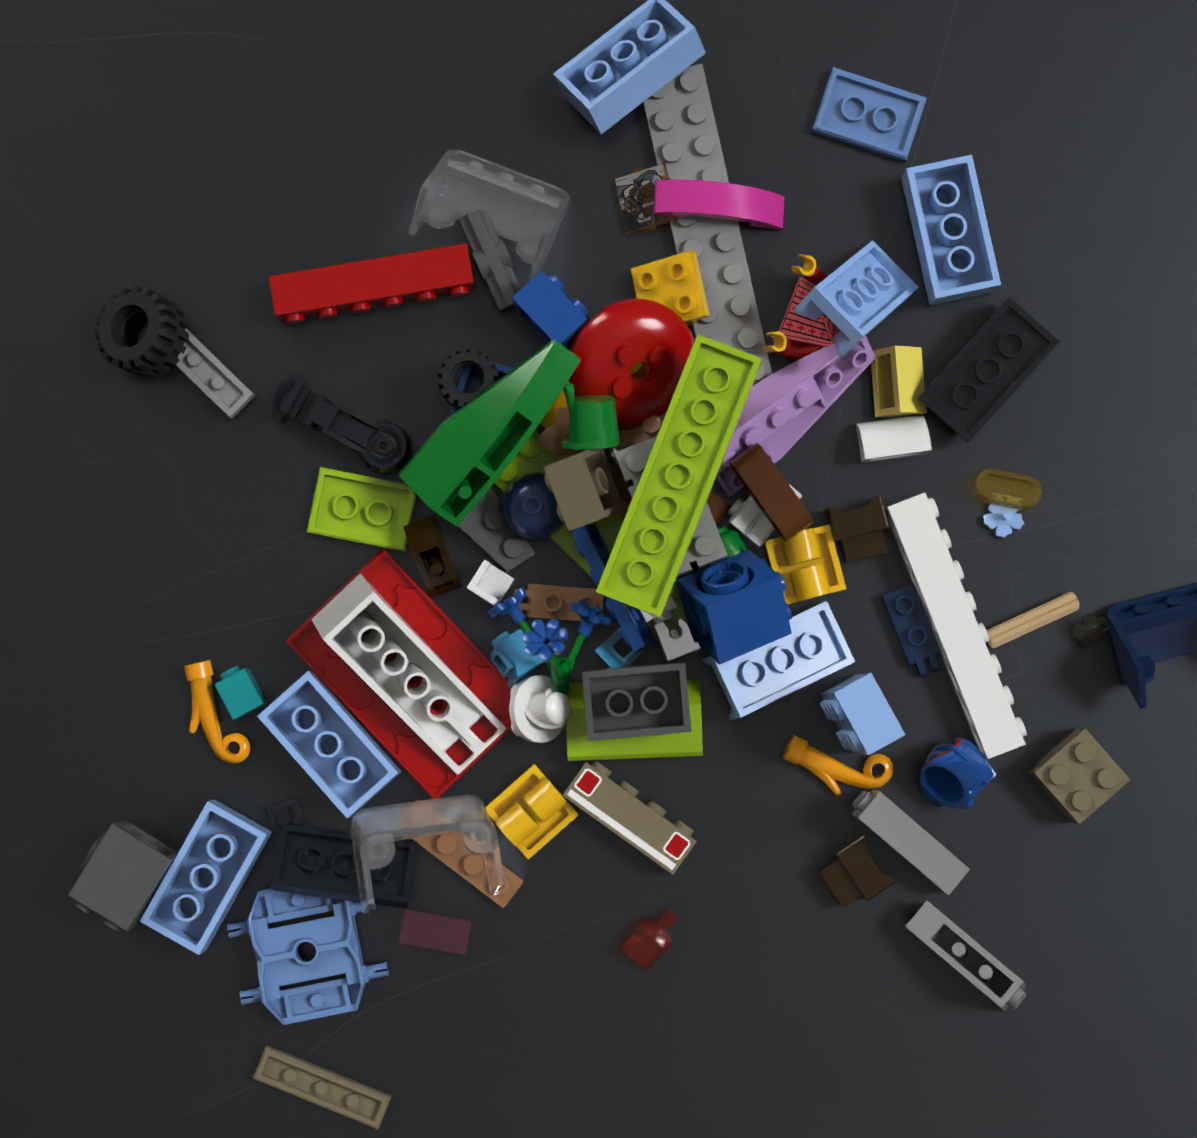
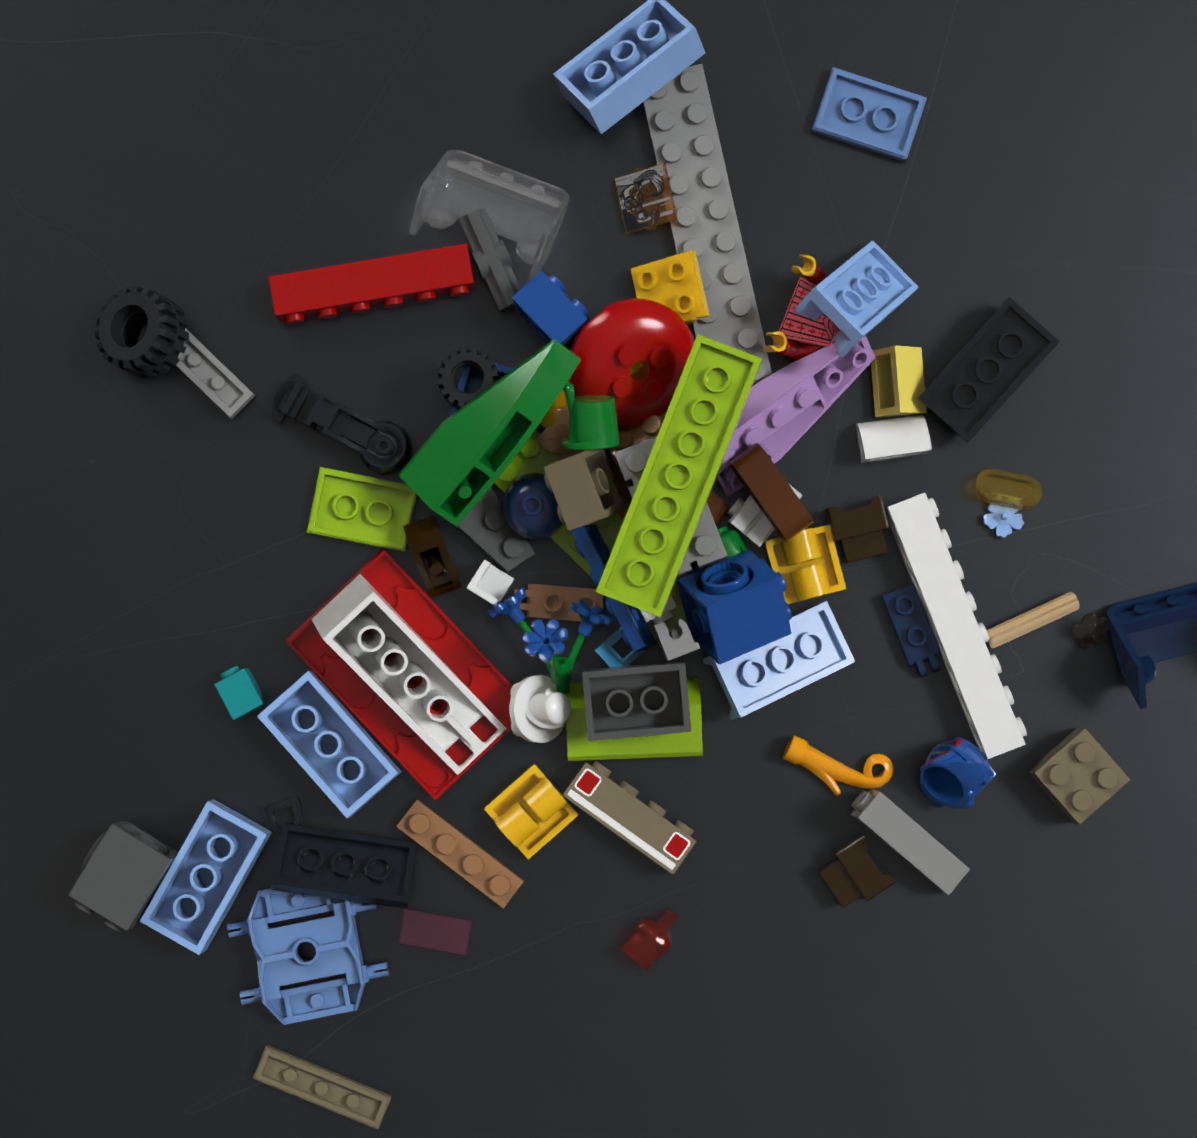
(205, 710): light orange plant -> none
(378, 827): clear windscreen -> none
(512, 659): dark azure window -> none
(719, 201): dark pink slope -> none
(861, 714): light blue brick -> none
(950, 230): light blue brick -> none
(967, 957): light grey slope -> none

